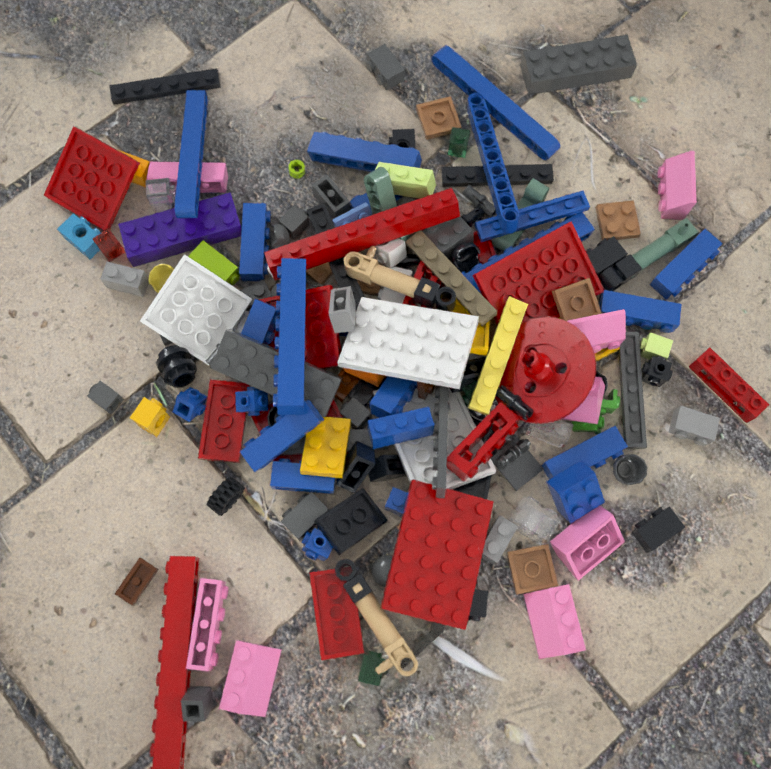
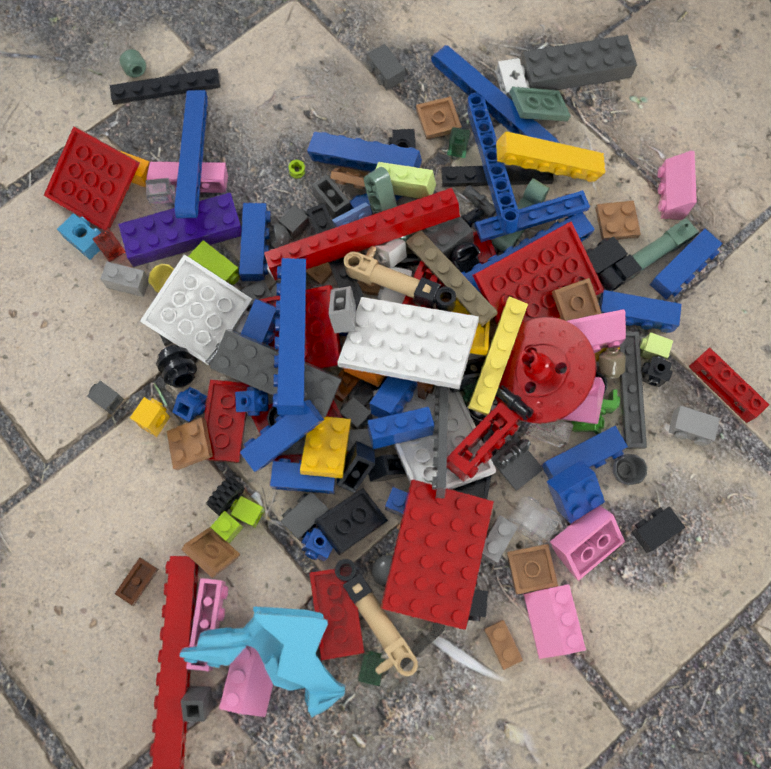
(132, 63): none -> sand green head
(189, 443): none -> medium nougat plate
(210, 552): none -> medium nougat plate
(226, 527): none -> lime brick
(247, 511): none -> lime brick
(287, 647): none -> medium azure piece
(347, 175): none -> medium nougat plate
(503, 644): none -> medium nougat plate
(511, 74): none -> white brick
(539, 104): none -> sand green plate
(550, 157): none -> yellow brick
(612, 363): none -> dark tan head

